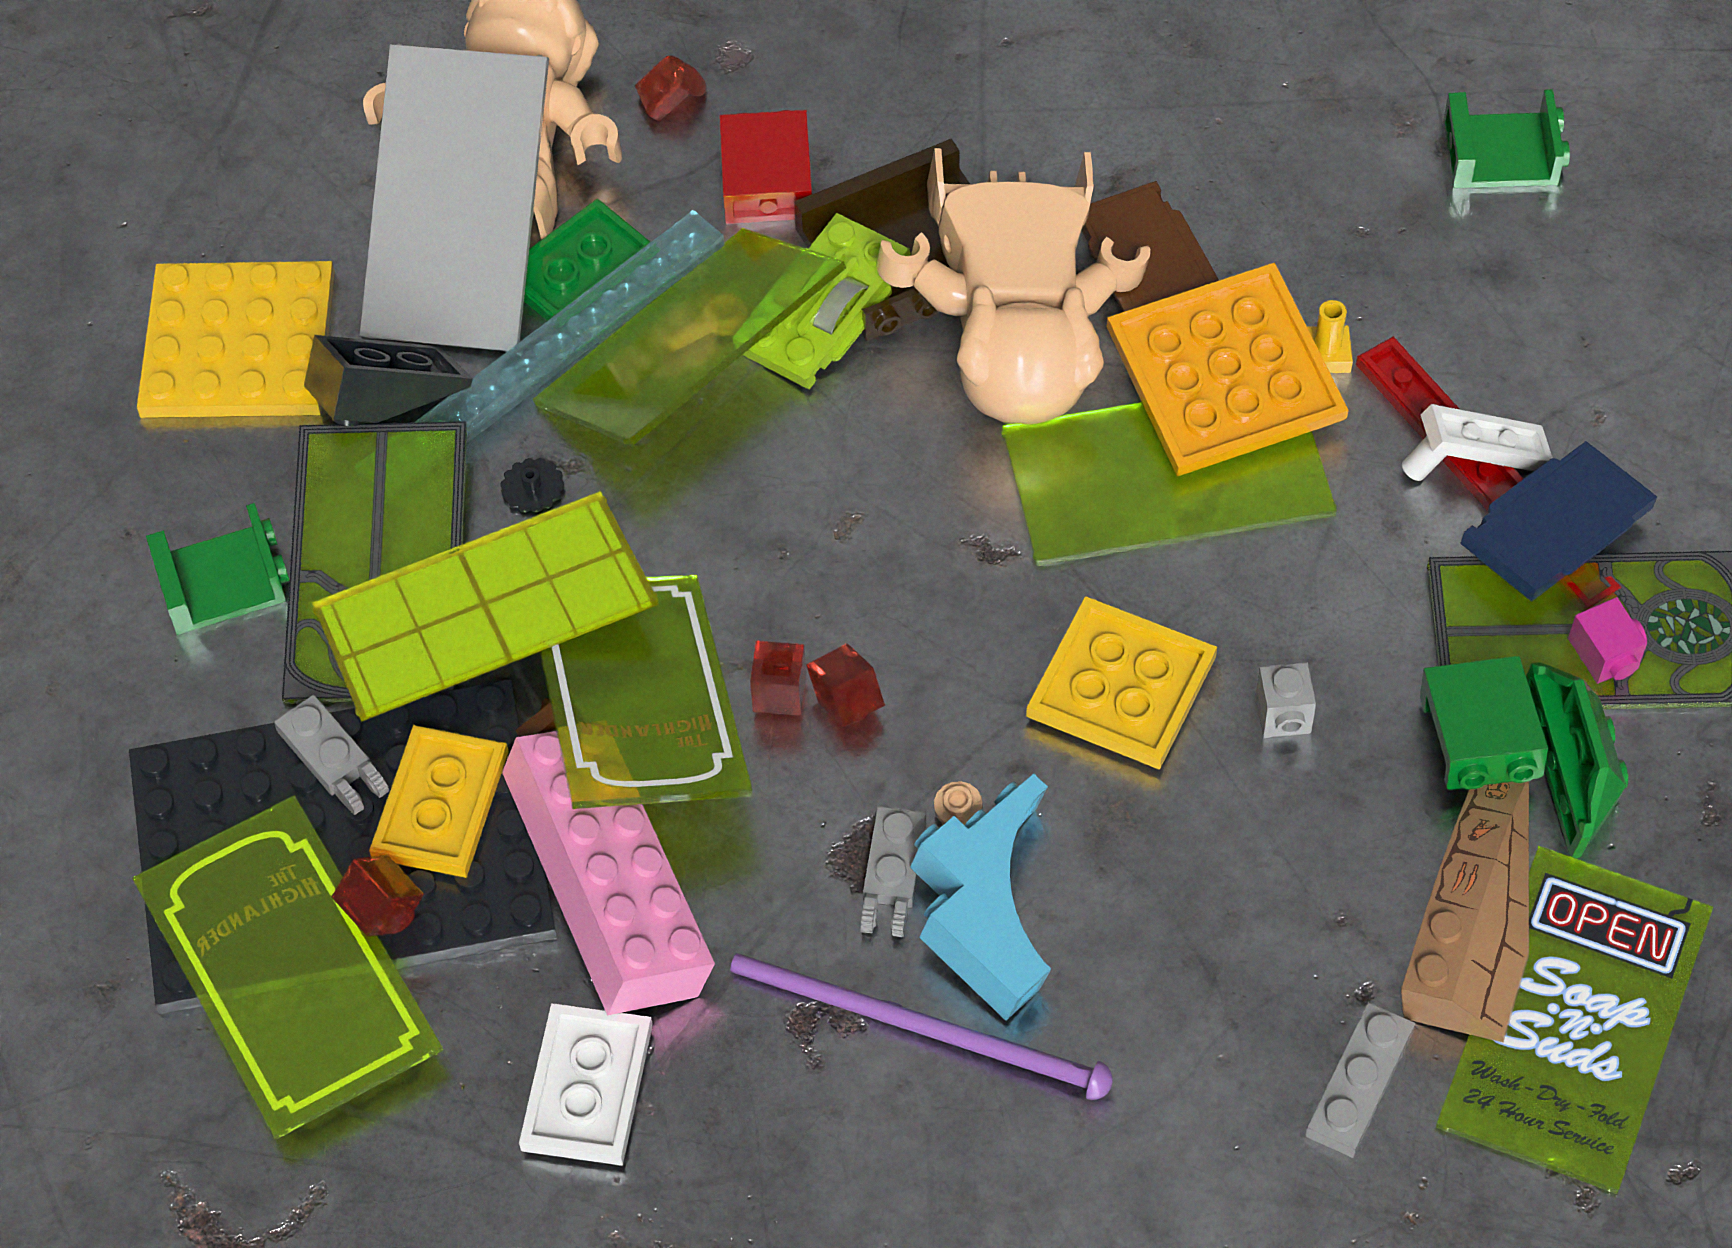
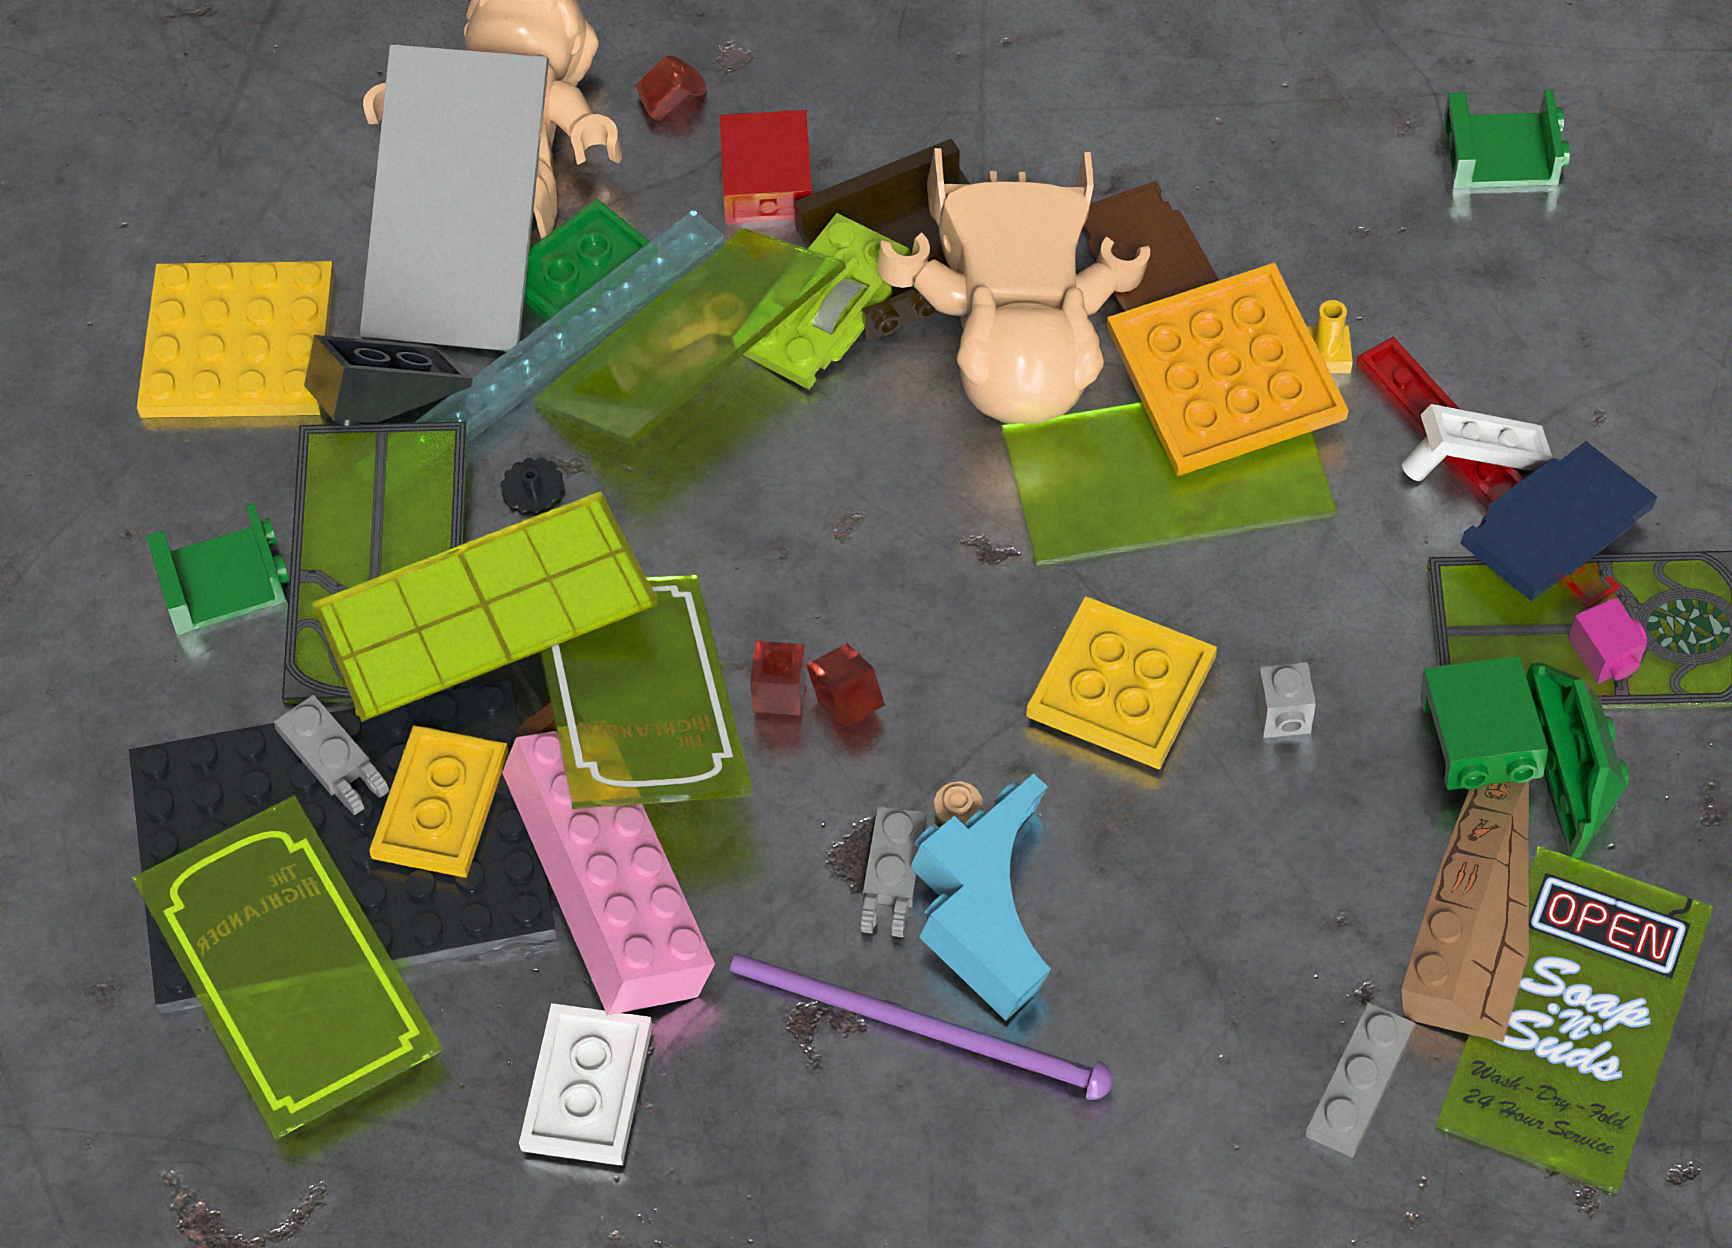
(377, 895): clear red brick -> none

